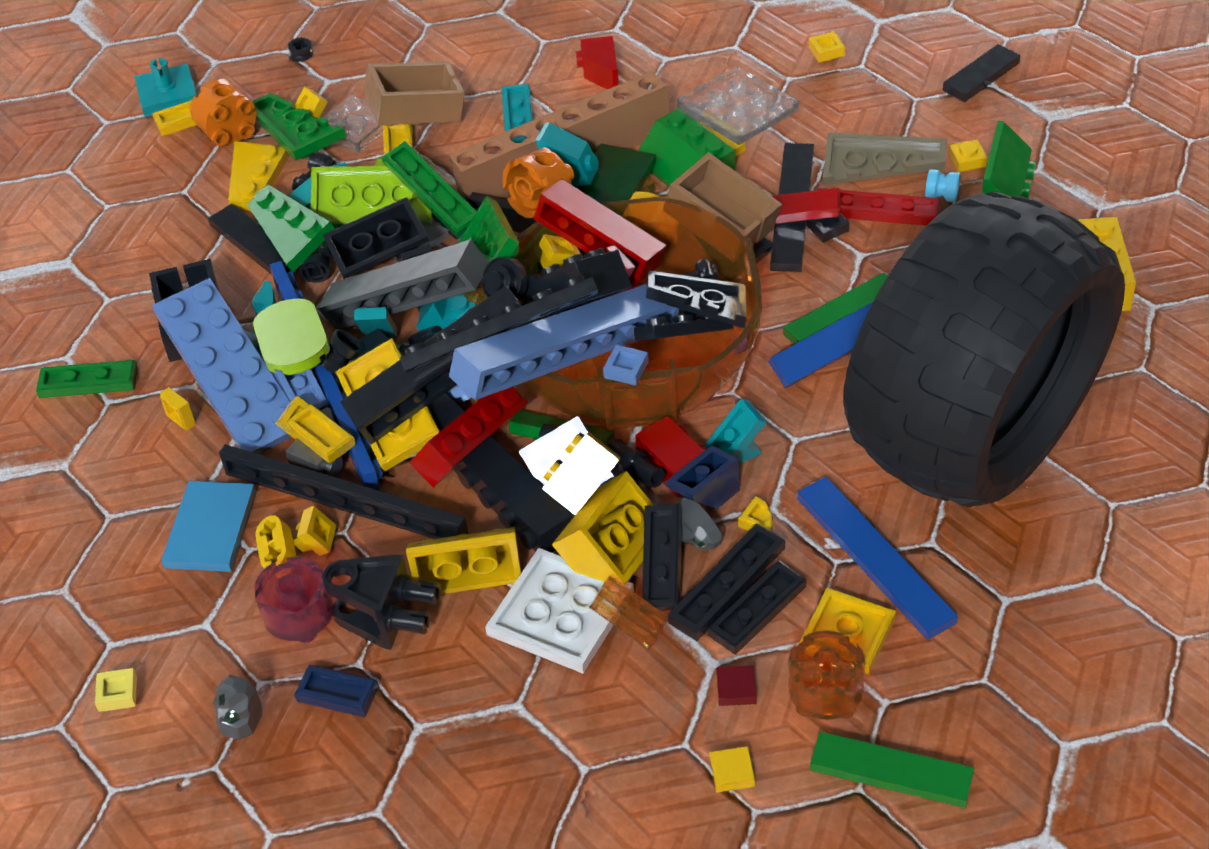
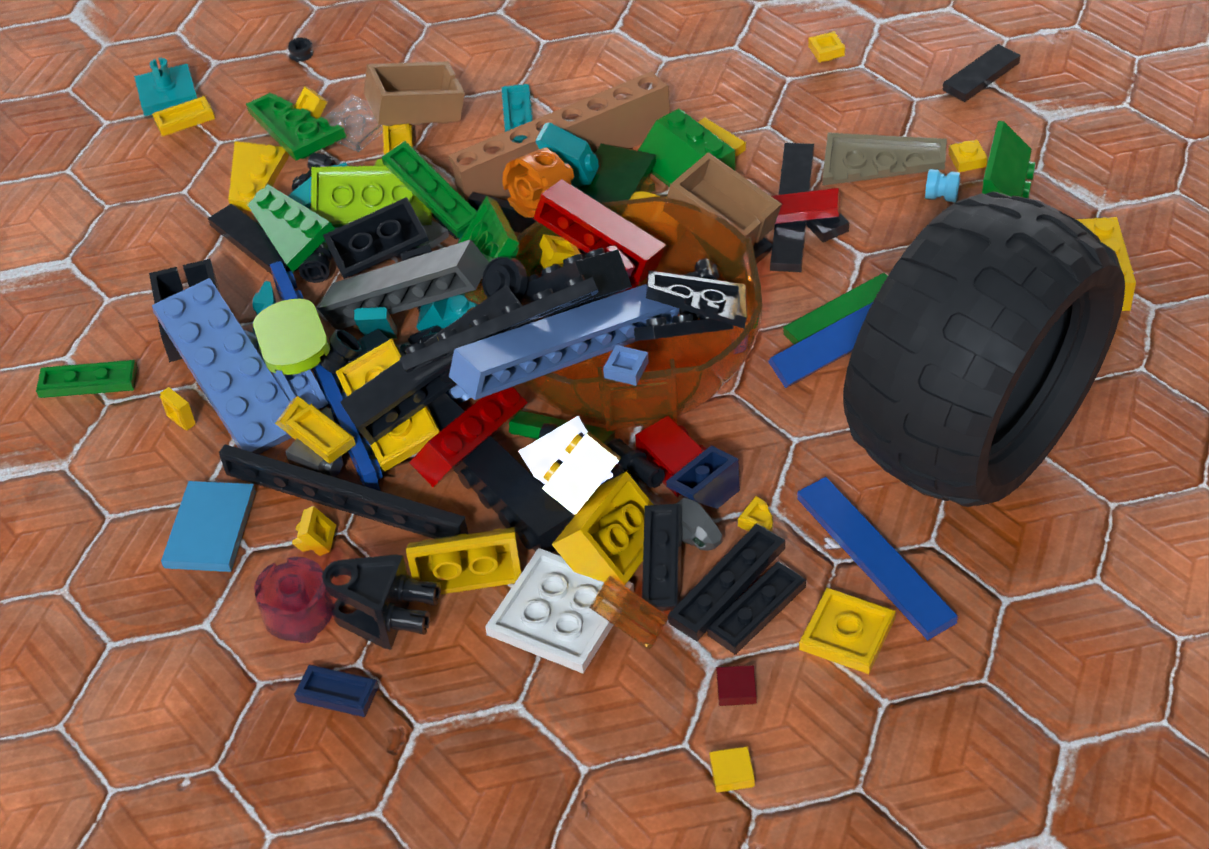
(116, 690): light yellow plate -> none
(223, 112): orange brick -> none
(237, 707): dark grey rock -> none
(282, 541): yellow beam -> none
(598, 61): red slope -> none
(738, 105): clear plate -> none
(738, 432): teal slope -> none
(826, 676): clear orange brick -> none
(888, 207): red tile -> none
(892, 769): green tile -> none

